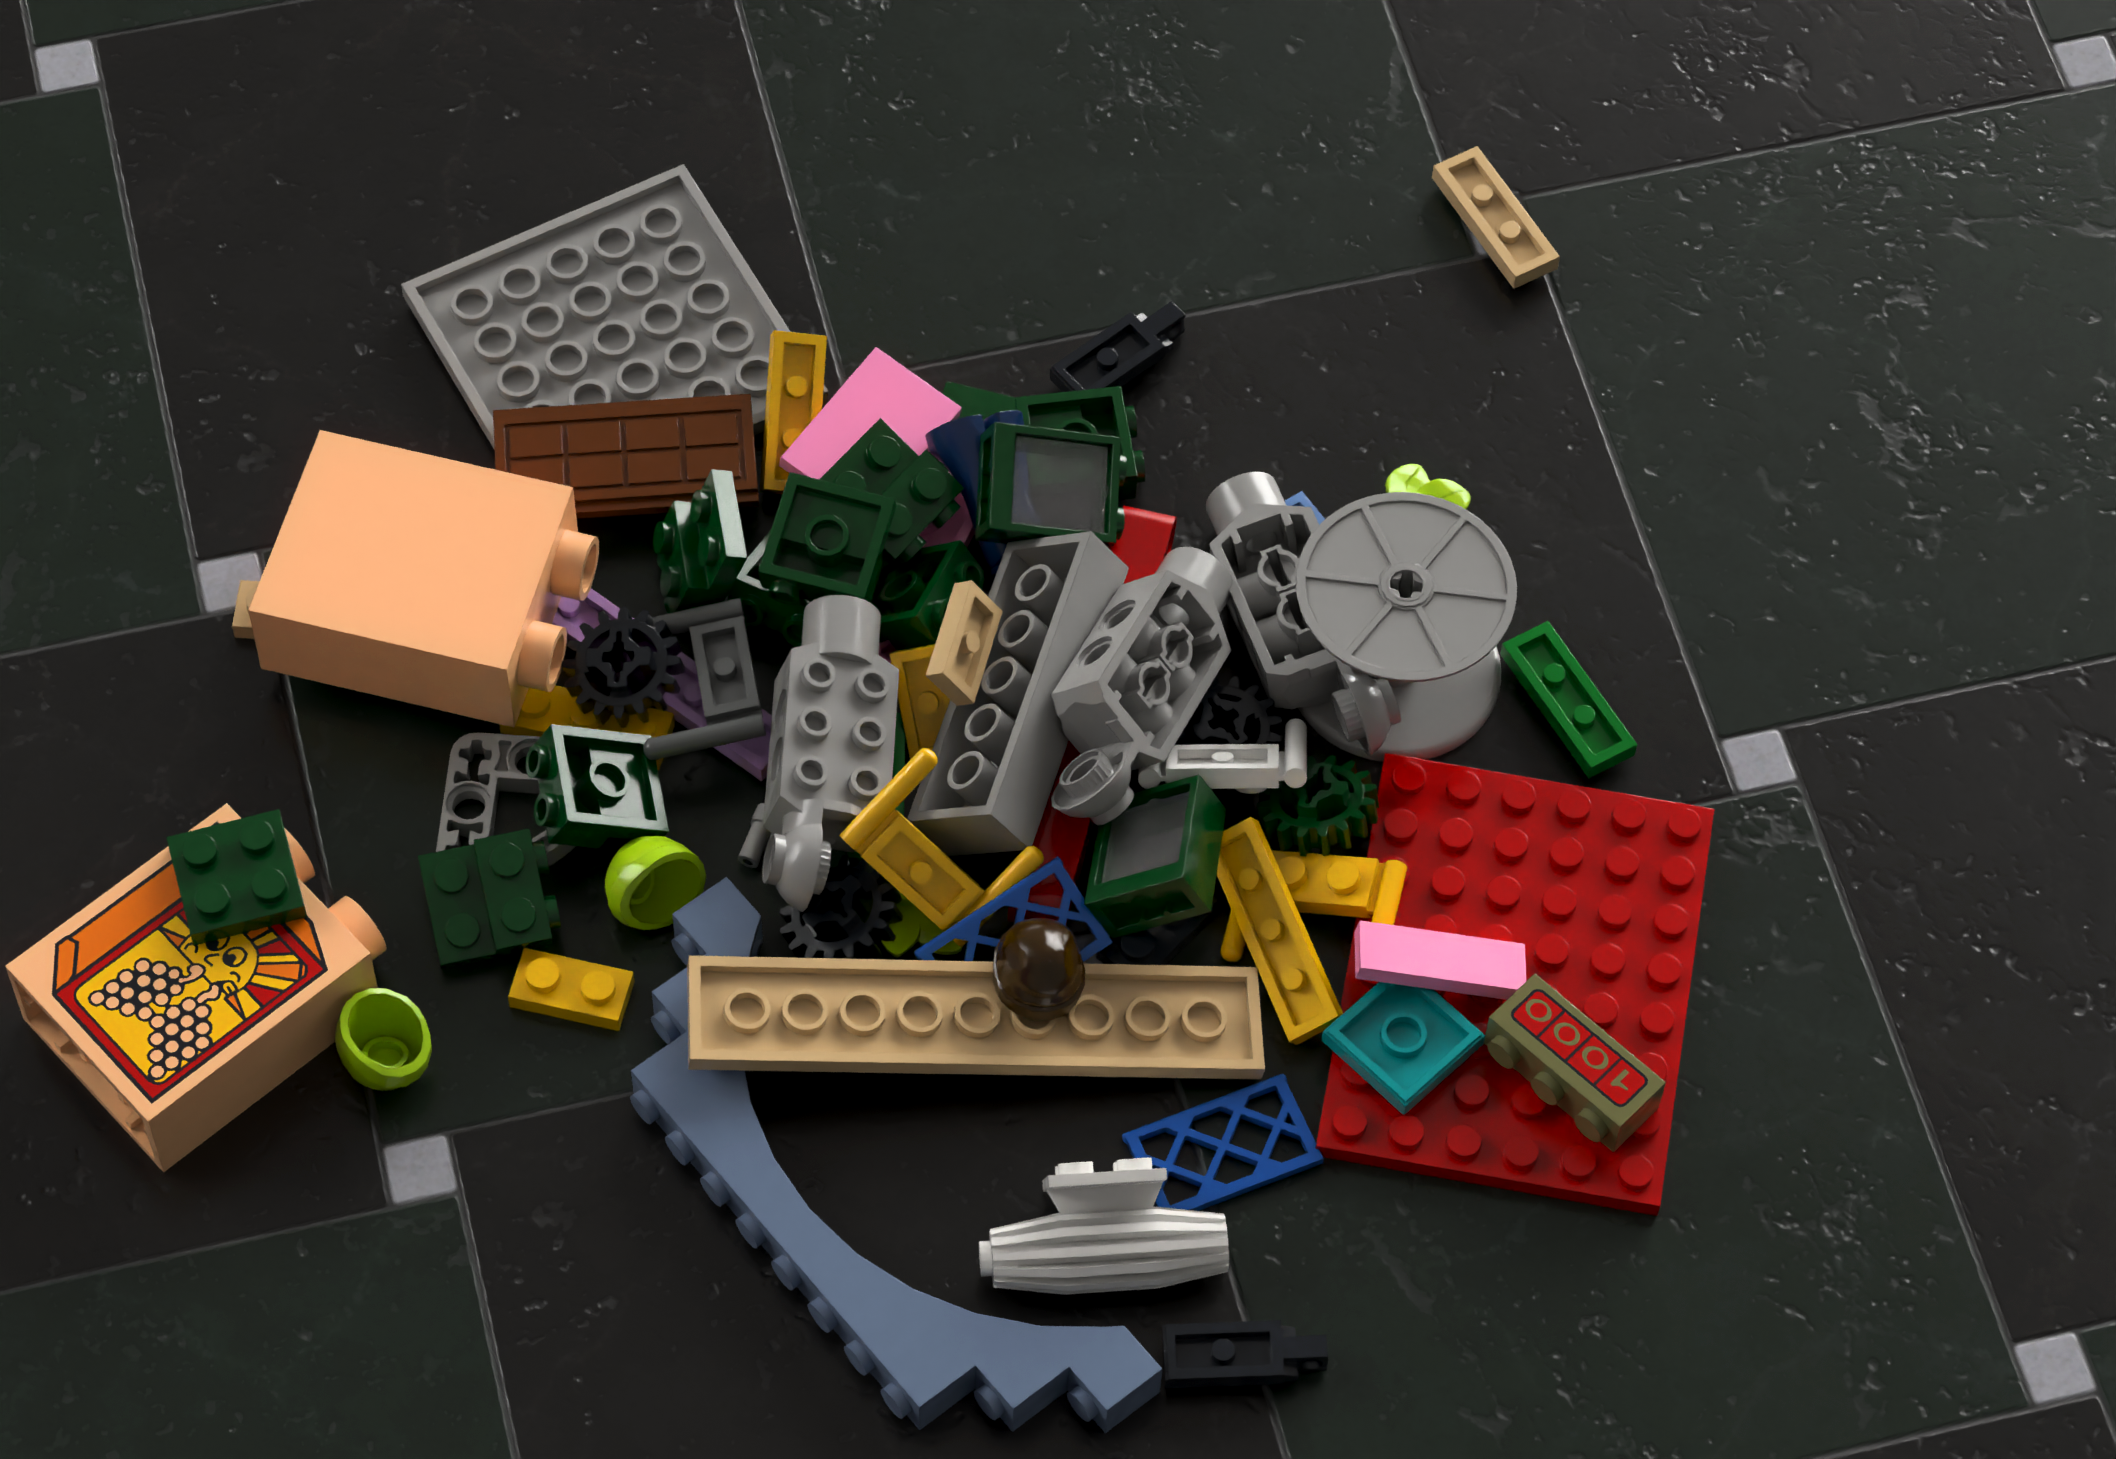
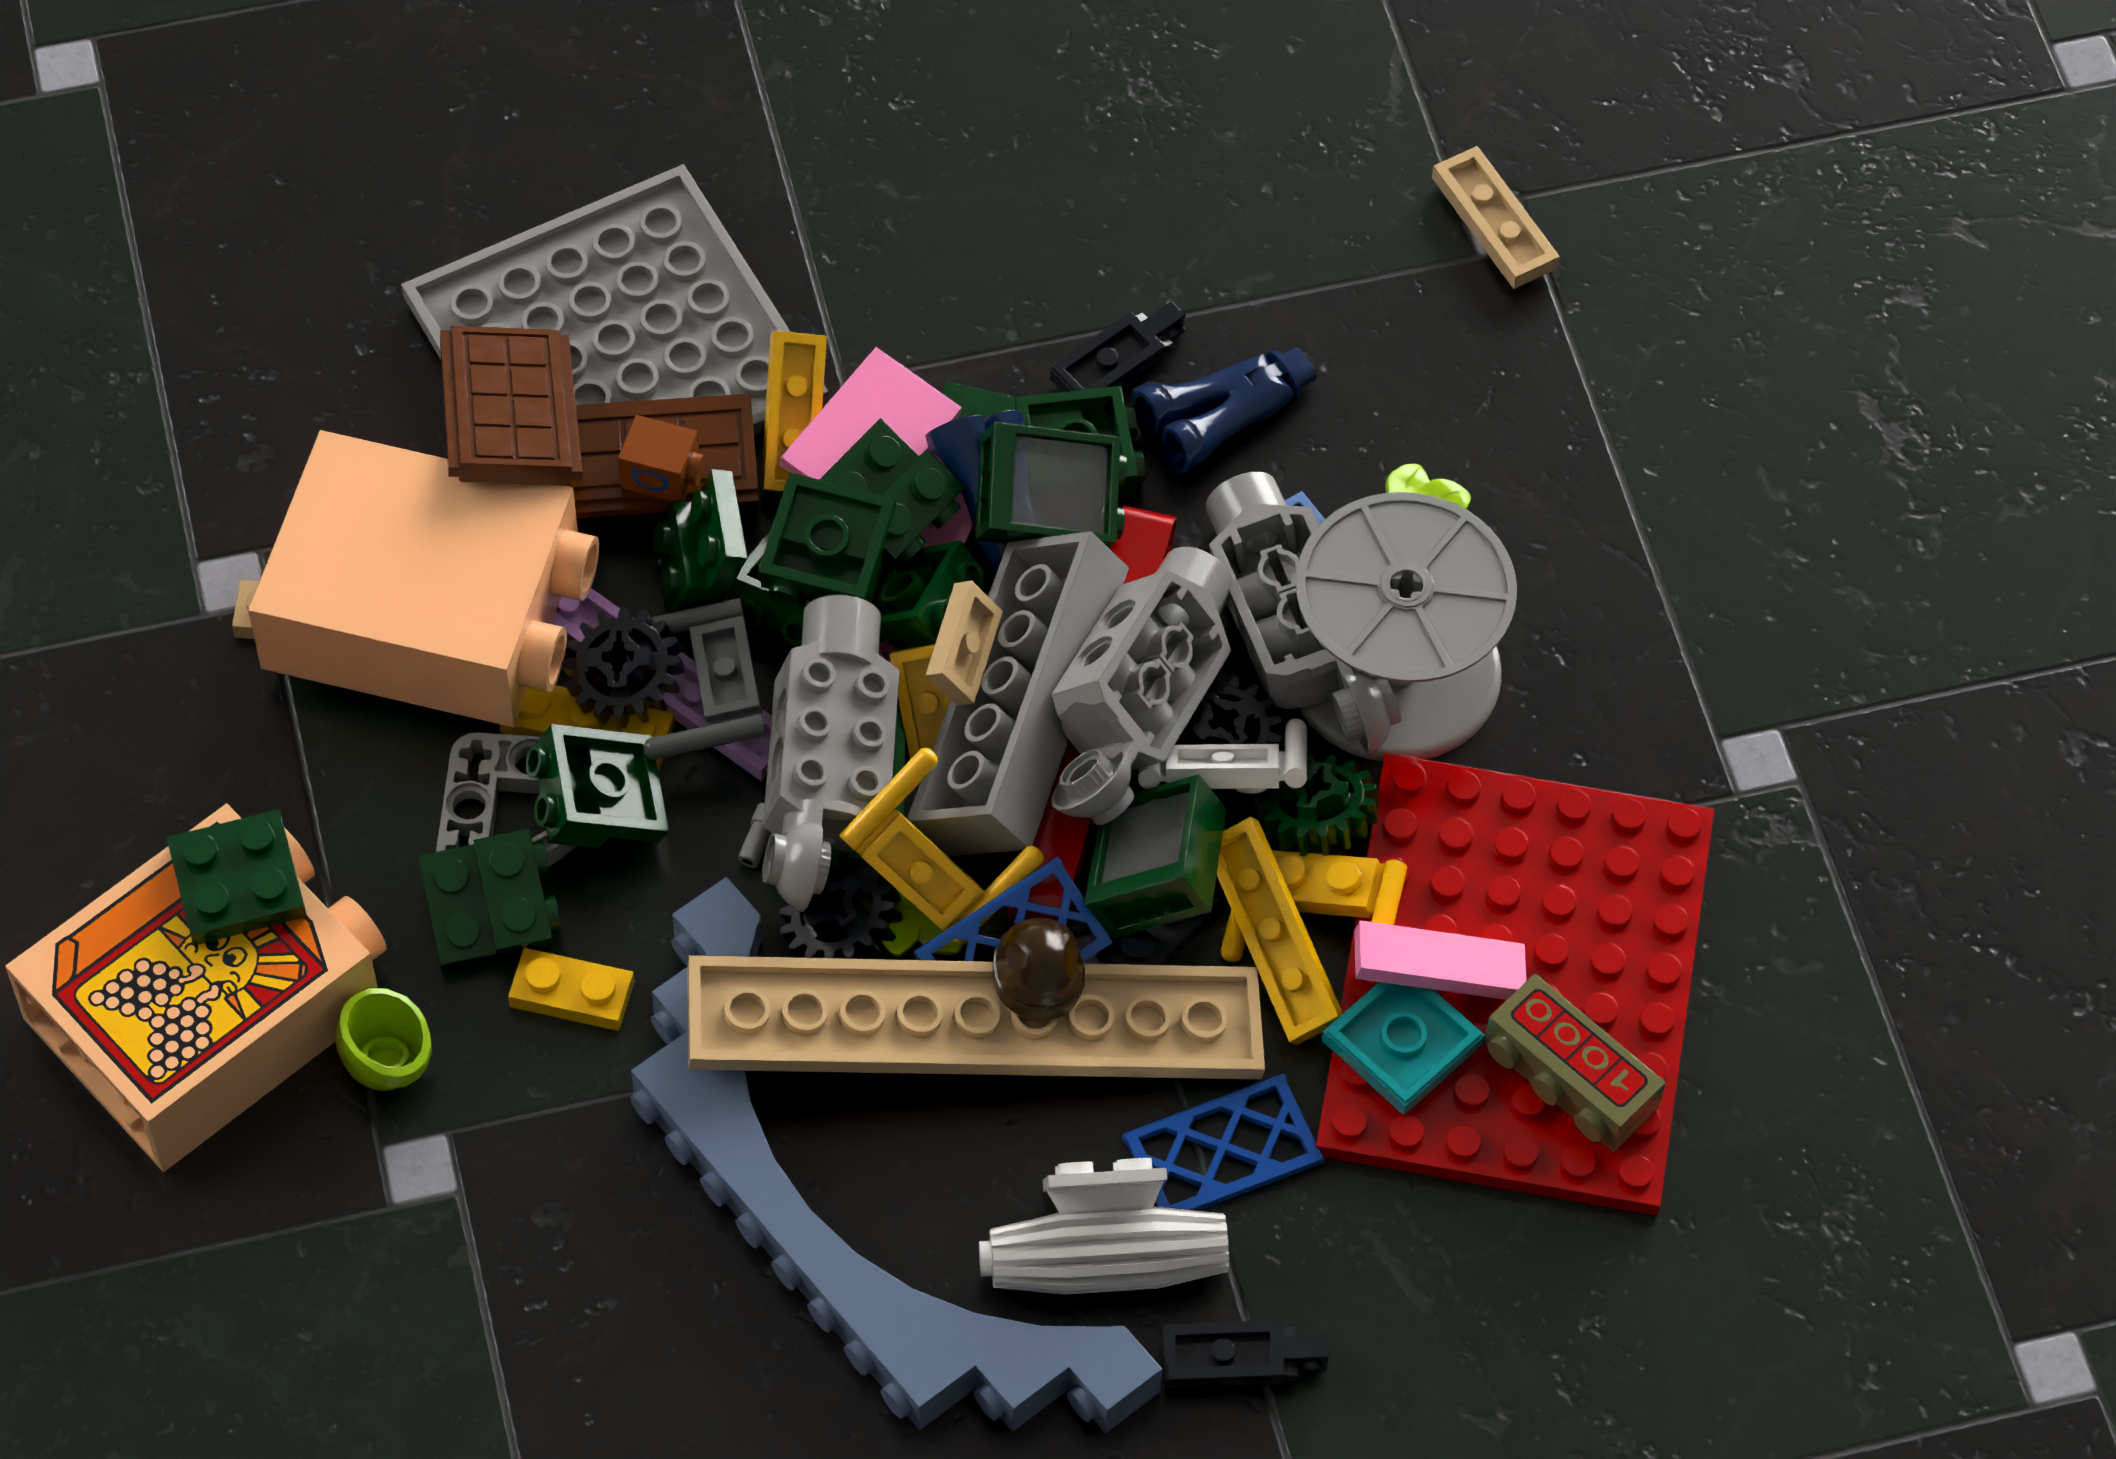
(509, 406): none -> reddish brown piece
(652, 881): lime hat -> none
(660, 459): none -> dark orange brick
(1208, 411): none -> dark blue piece
(1568, 699): green plate -> none

